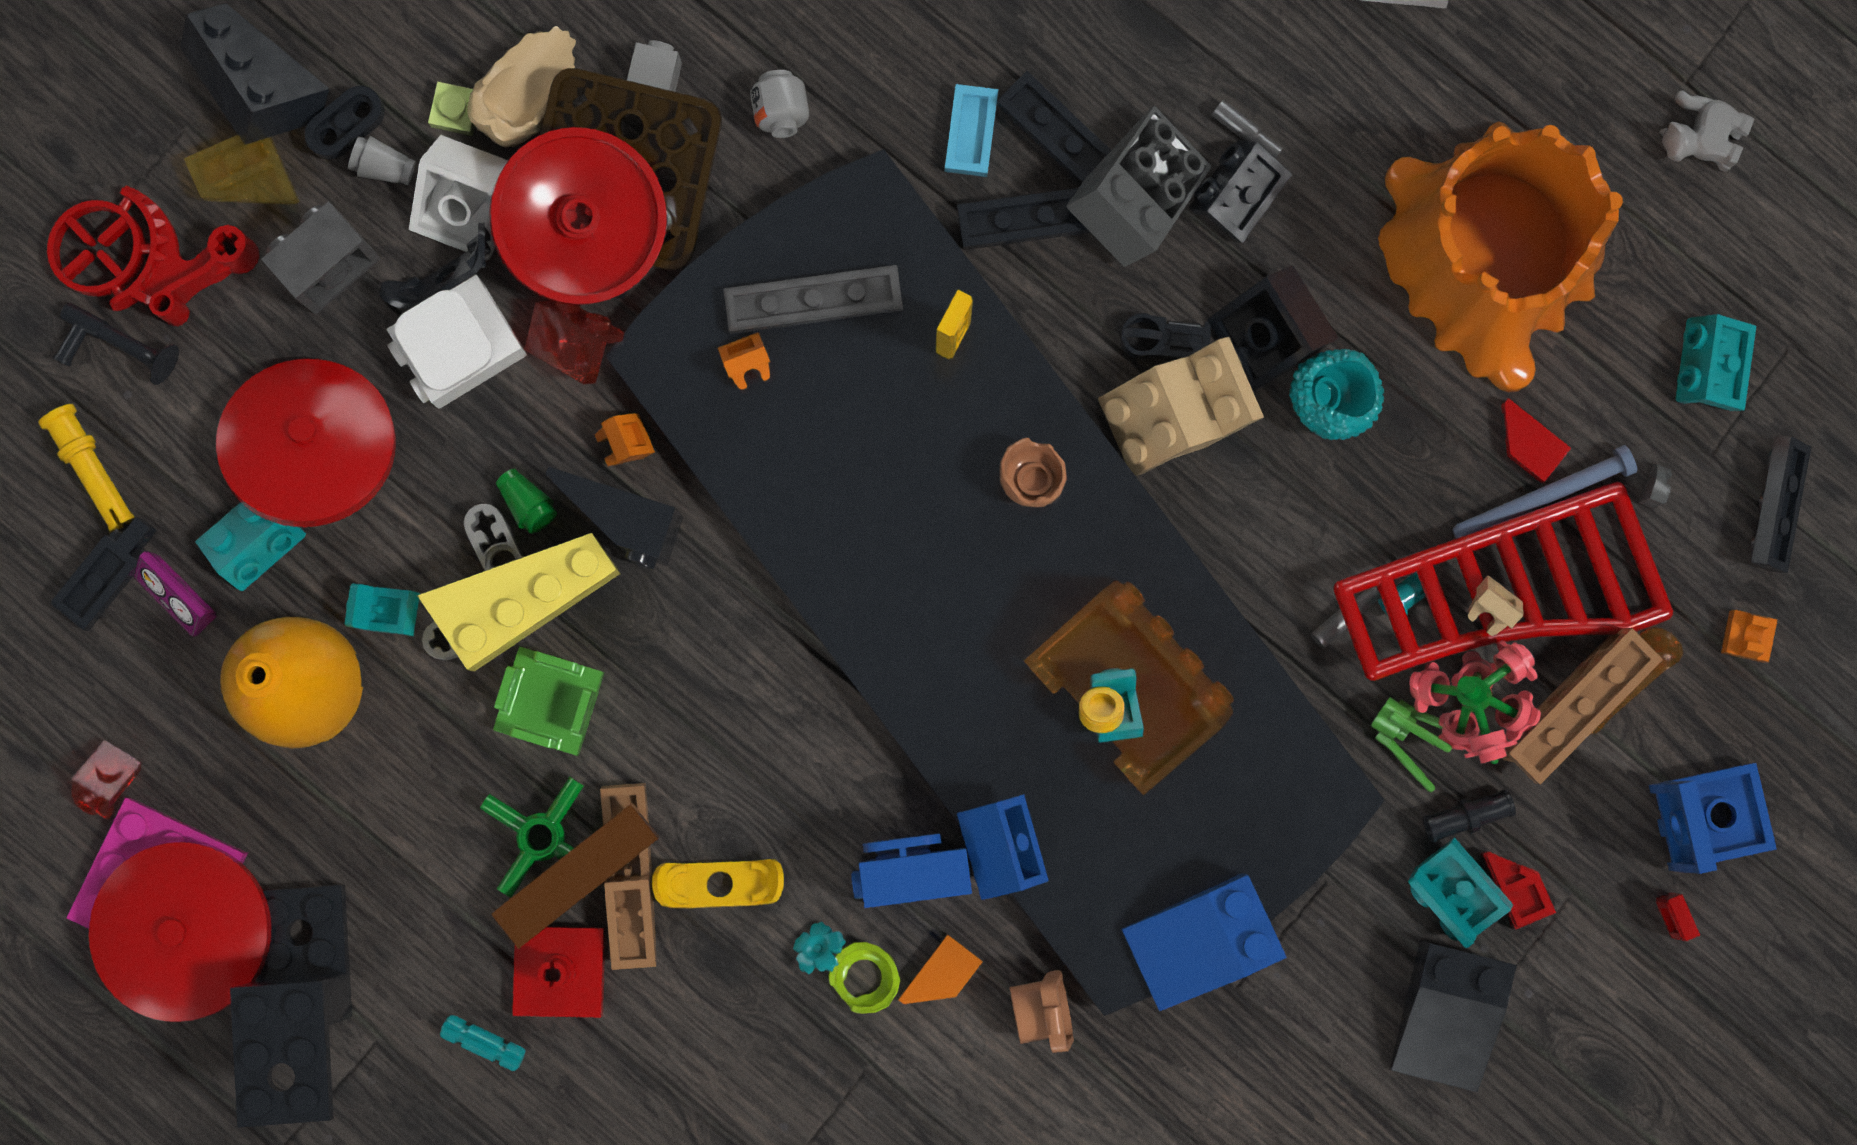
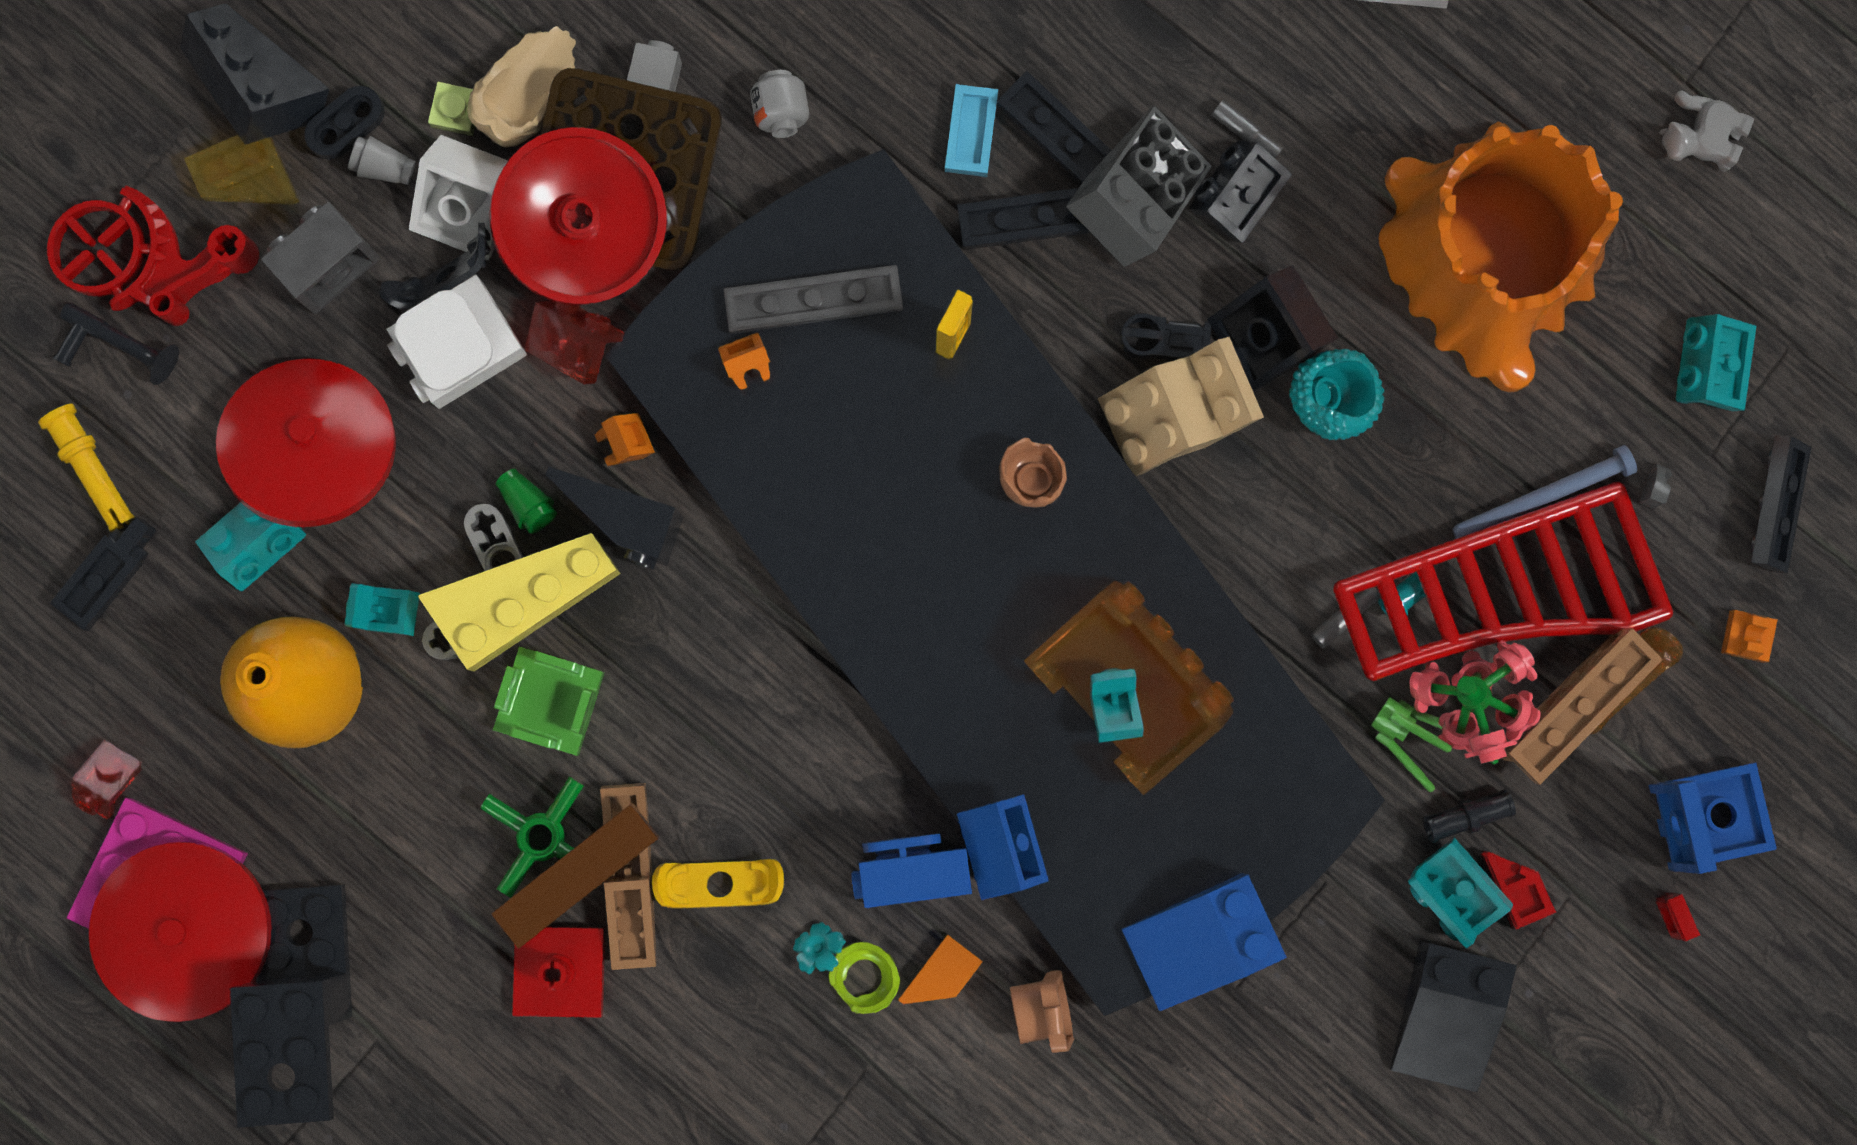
(173, 593): magenta slope -> none
(482, 1042): teal axle -> none
(1101, 709): yellow tile -> none
(1497, 601): tan tile -> none
(1531, 443): red tile -> none

